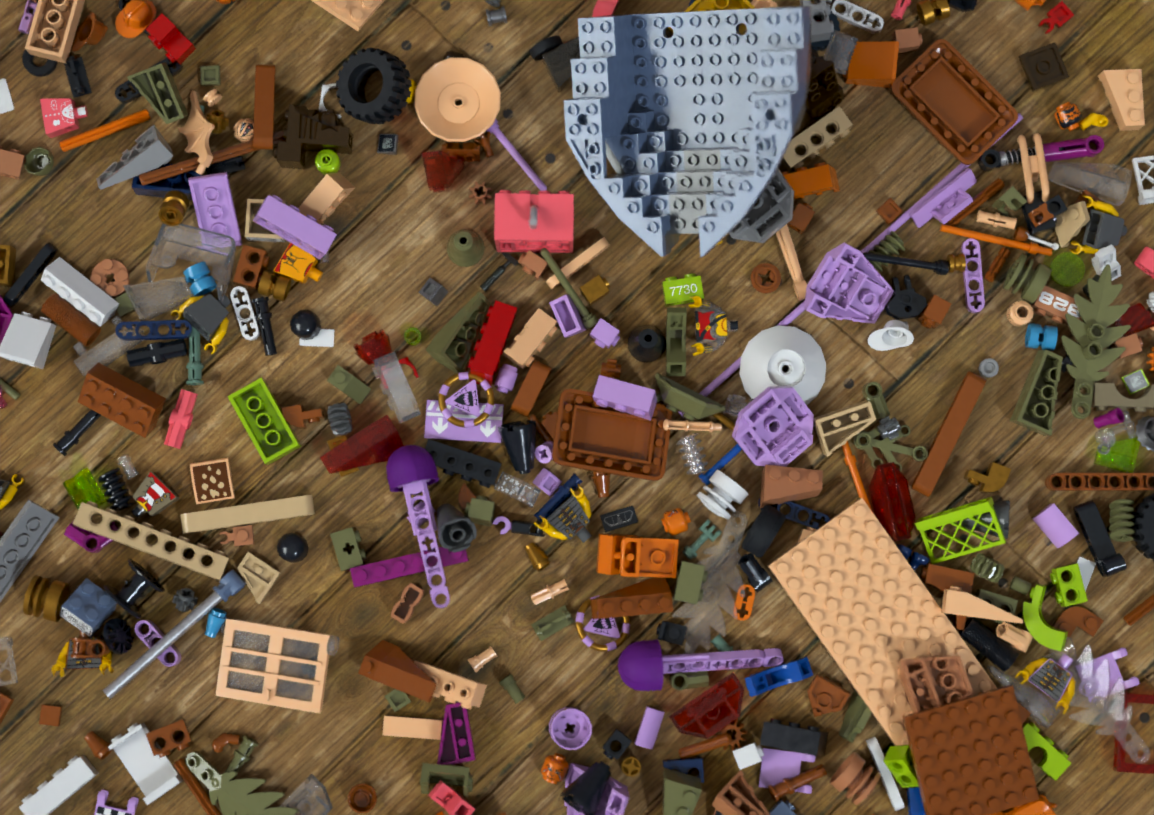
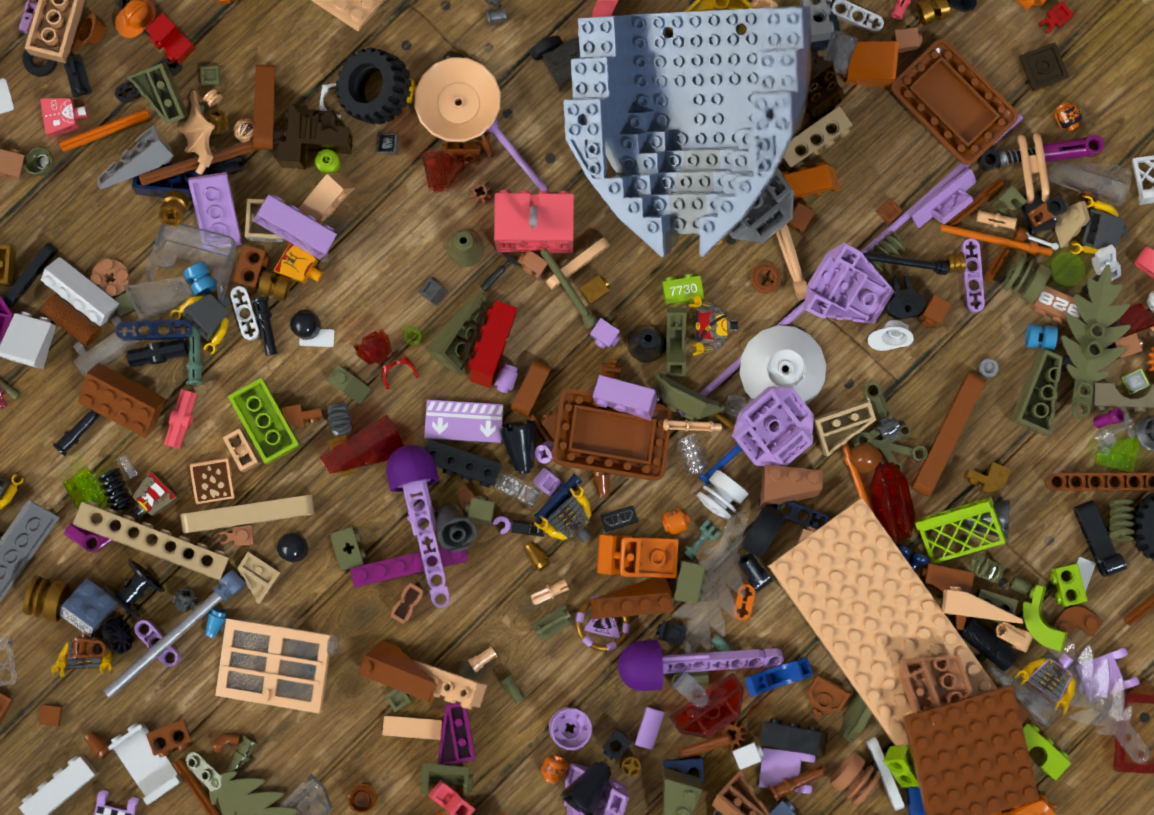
(241, 450): none -> light nougat brick
(396, 387): clear wedge -> none
(466, 399): piece -> none
(531, 339): light nougat wedge -> none
(567, 316): lavender brick -> none
(689, 688): none -> clear piece
(865, 457): none -> dark orange hair
(1024, 309): light nougat head -> none
(1055, 525): lavender brick -> none
(1095, 120): yellow arm -> none
(1125, 96): light nougat wedge -> none

